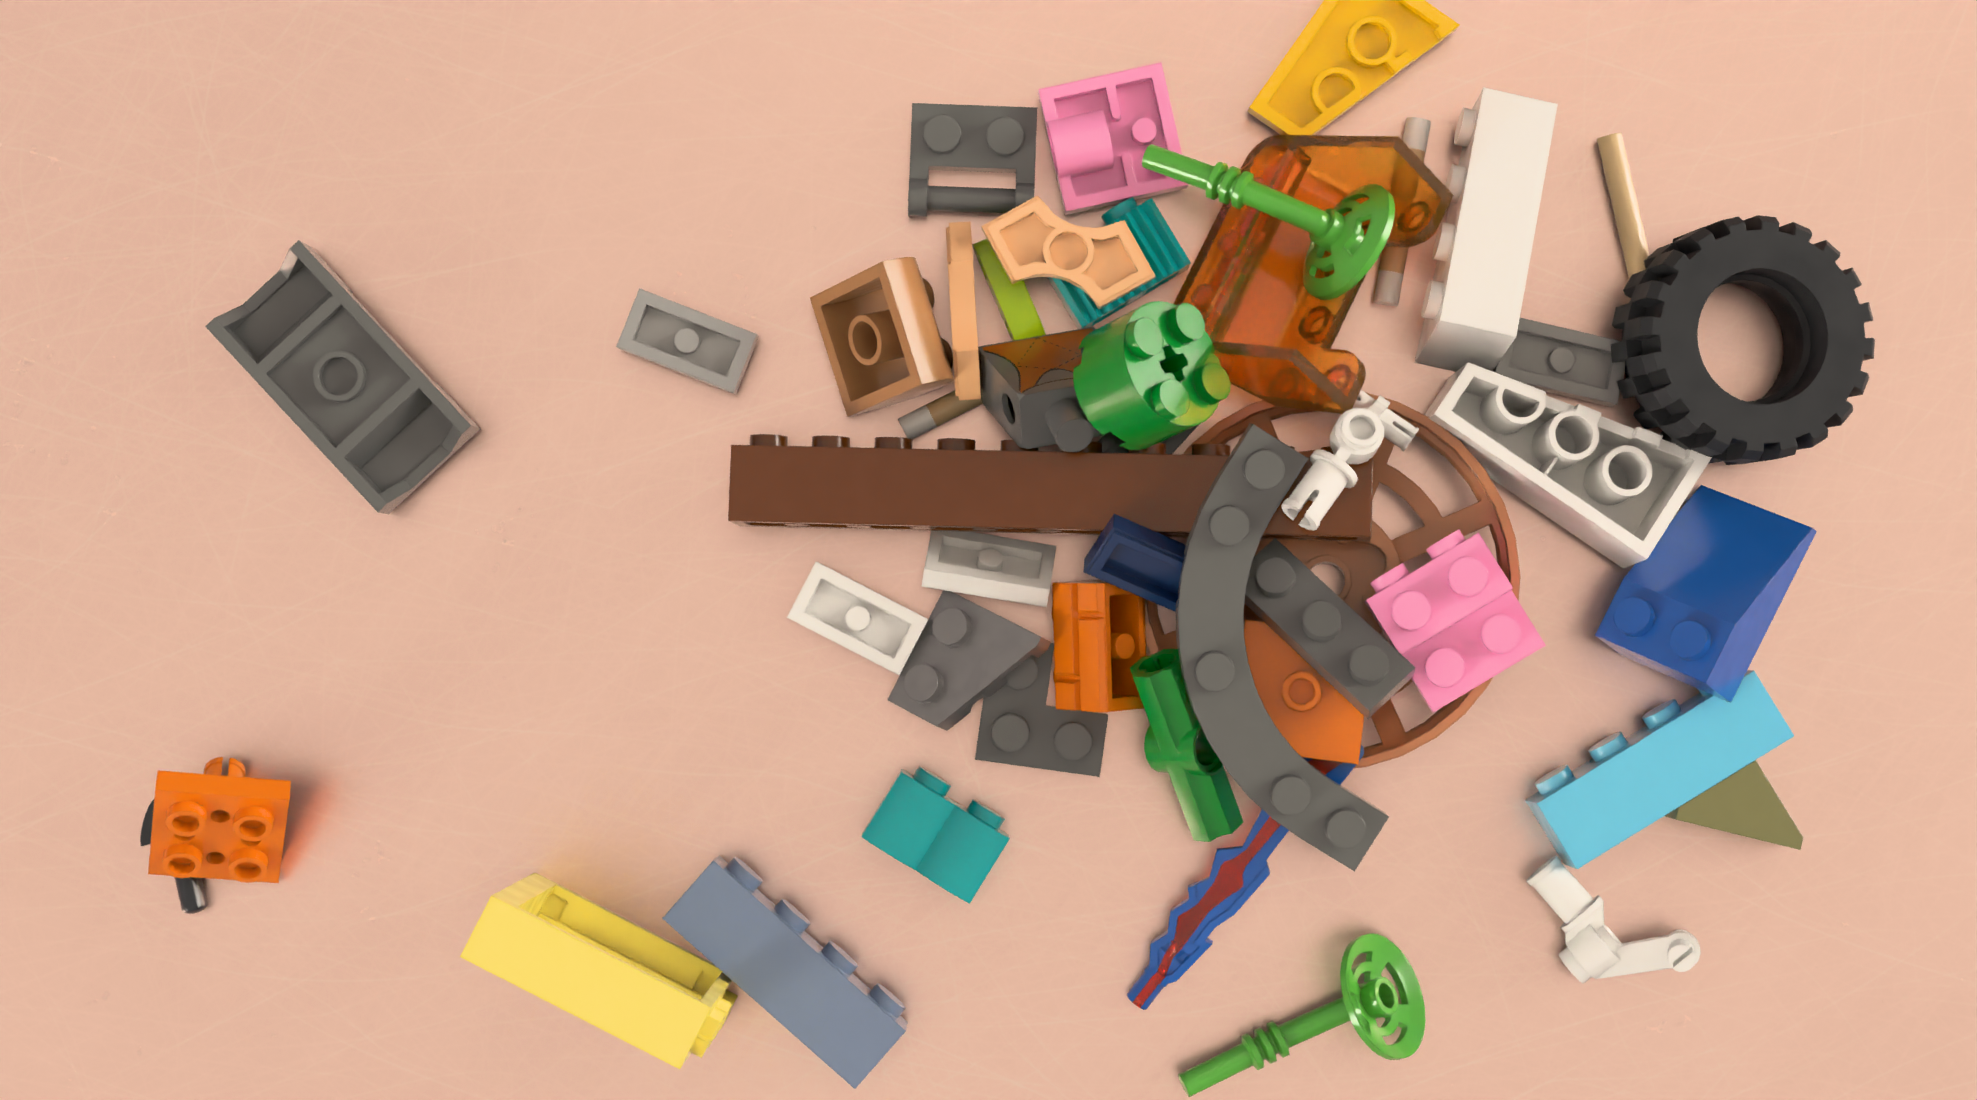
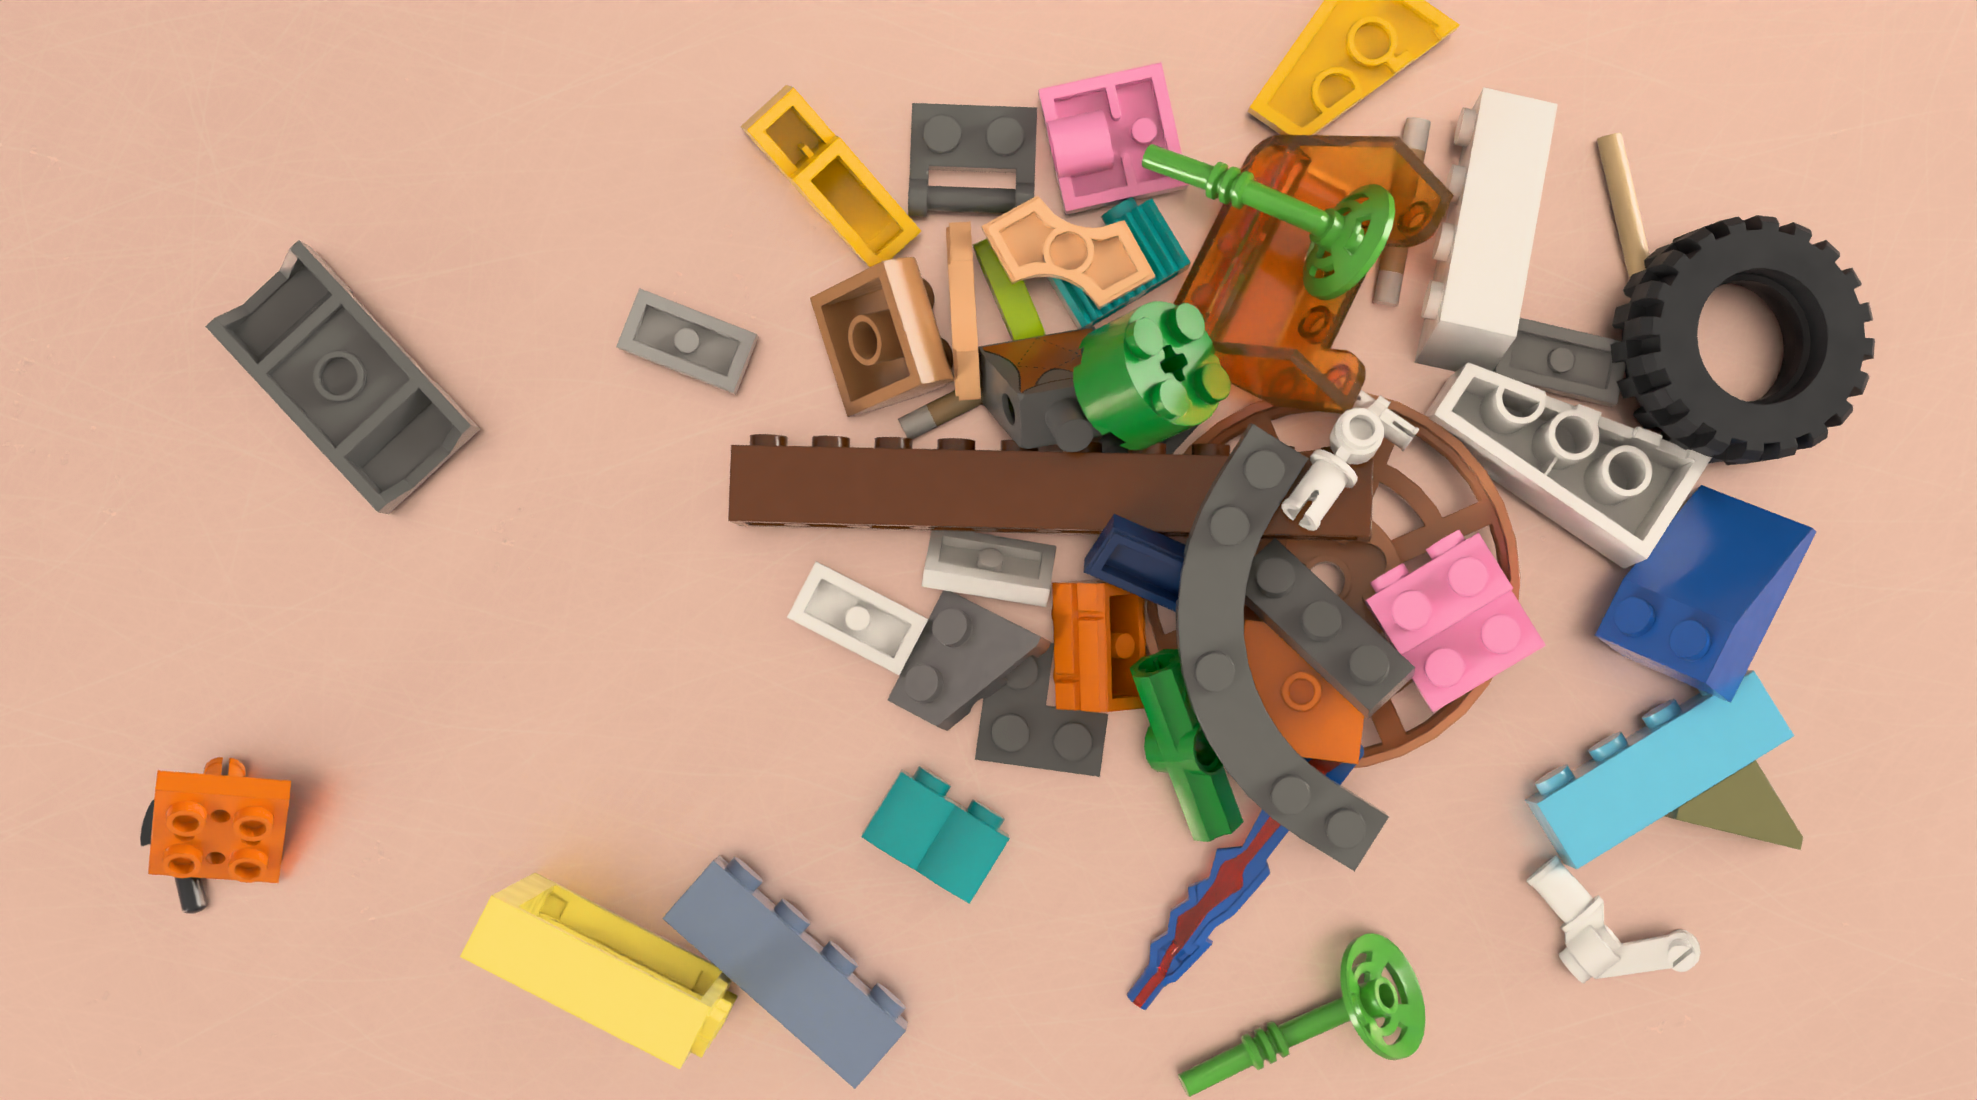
(830, 177): none -> yellow slope

